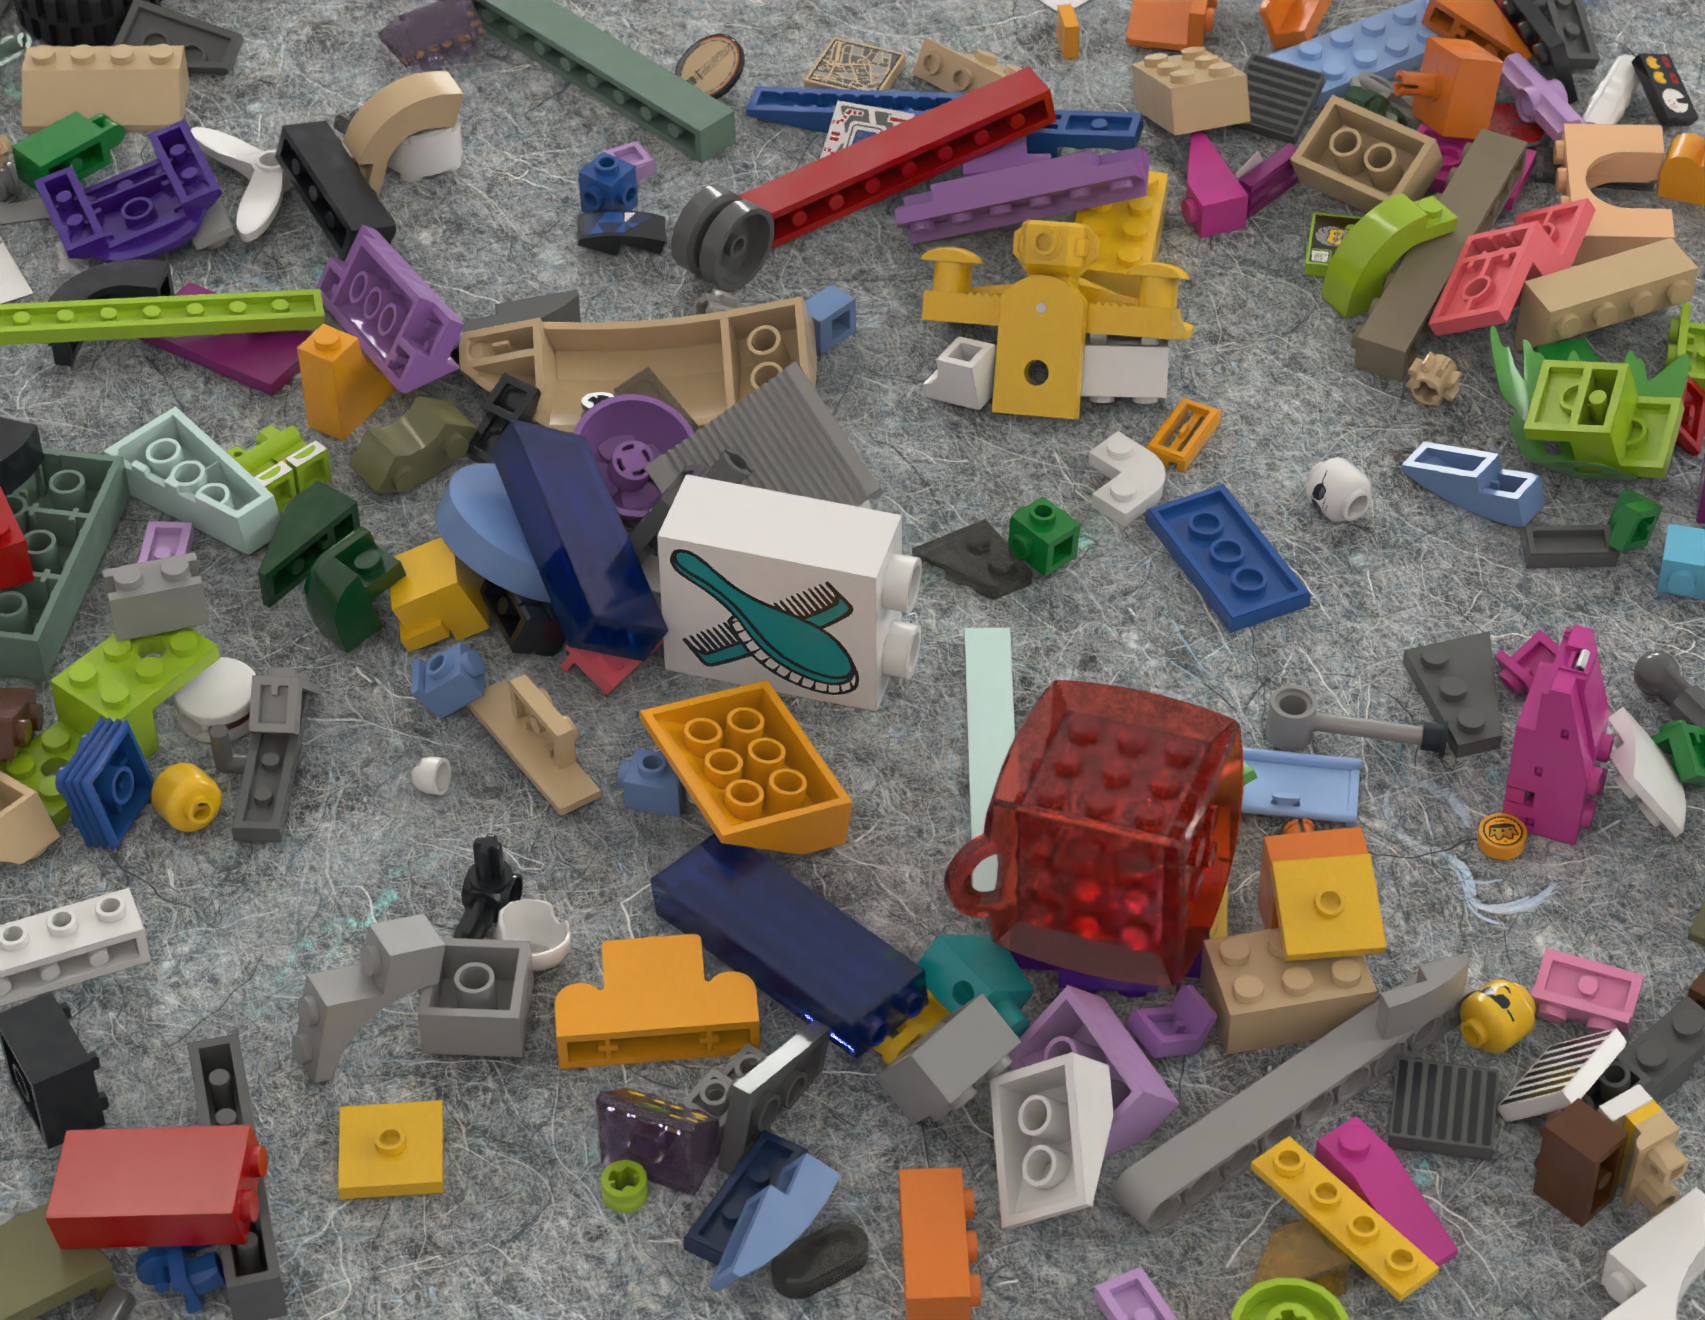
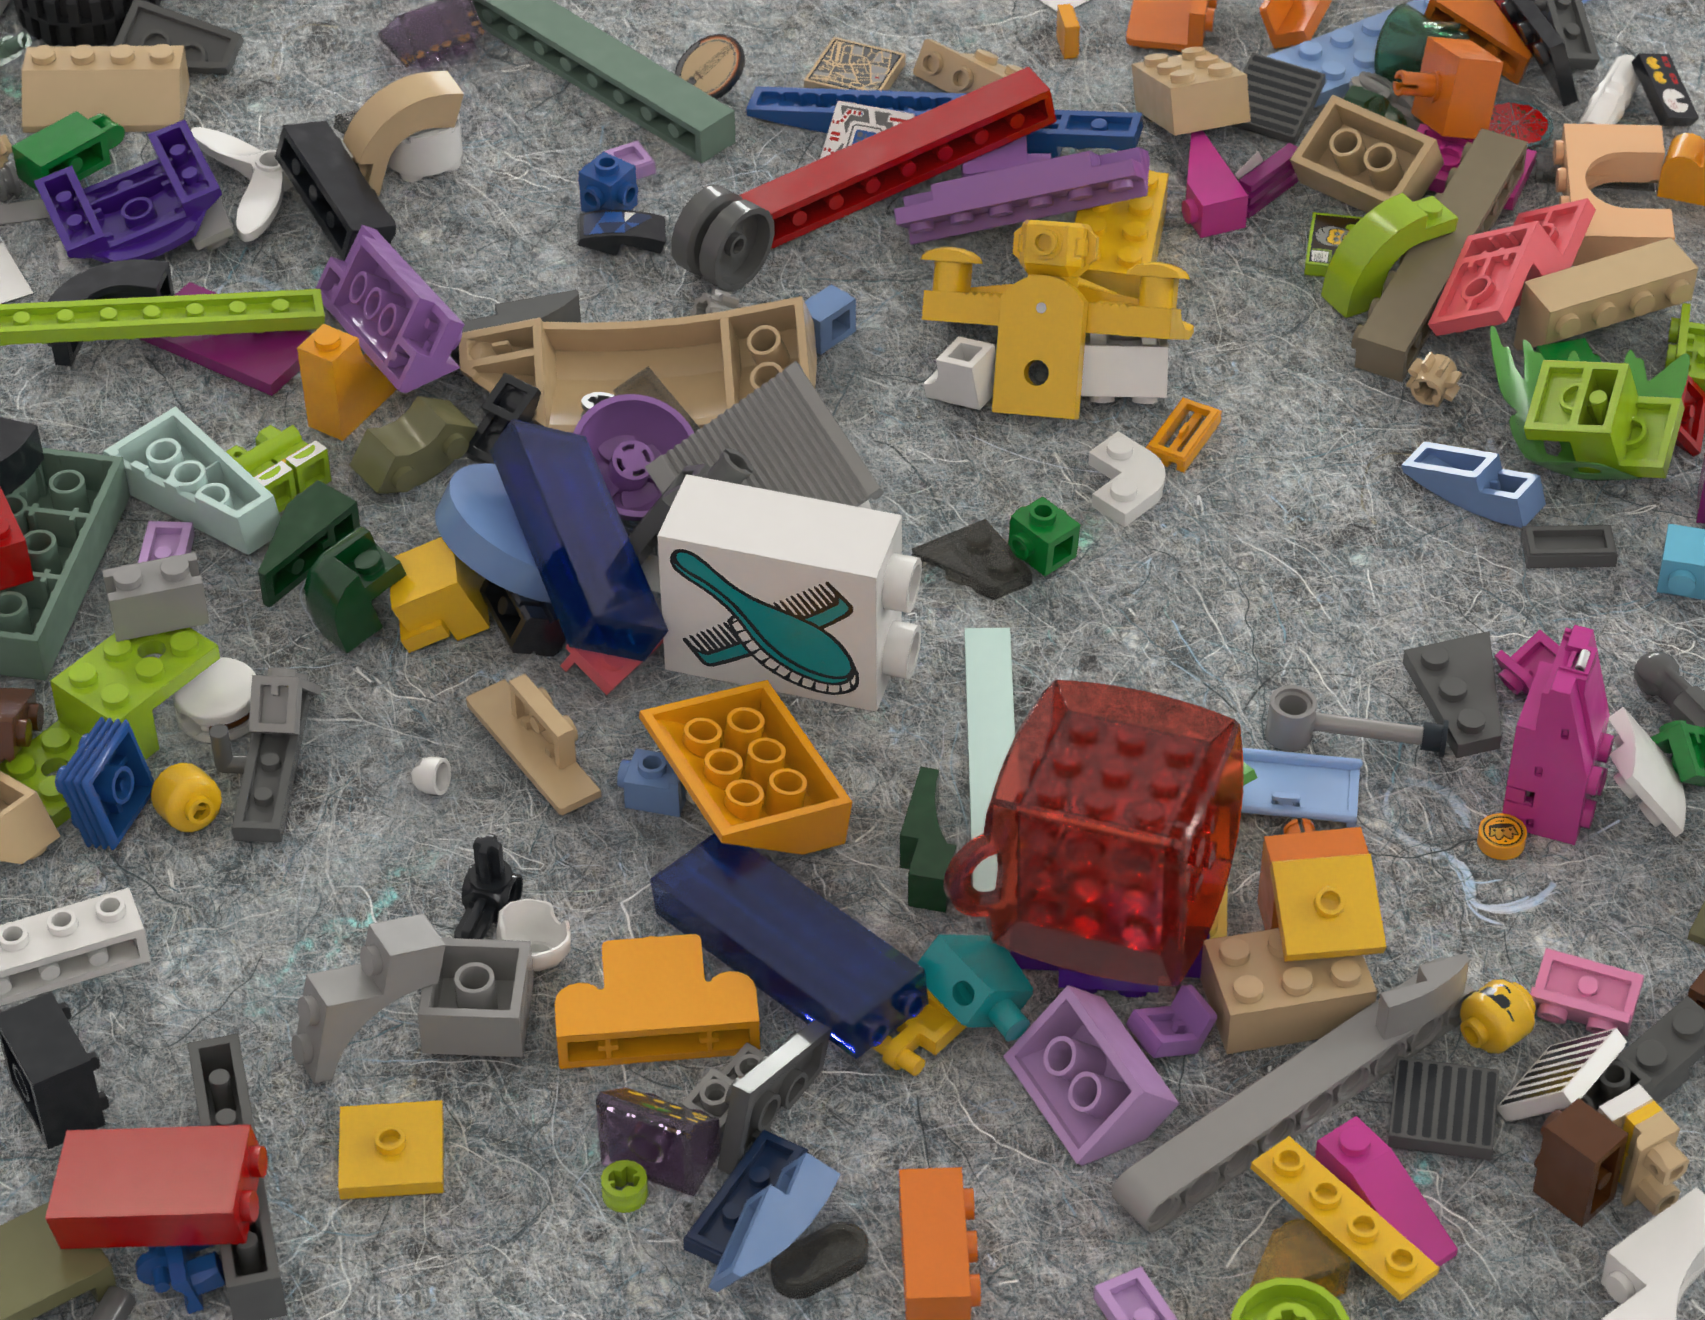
(448, 679): medium blue brick -> none
(924, 846): none -> dark green slope
(950, 1061): light grey brick -> none
(1050, 1136): white slope -> none
(1227, 558): blue tile -> none
(1338, 490): white head -> none
(1405, 38): none -> clear green hat
(1536, 97): lavender piece -> none
(1632, 521): green bracket -> none

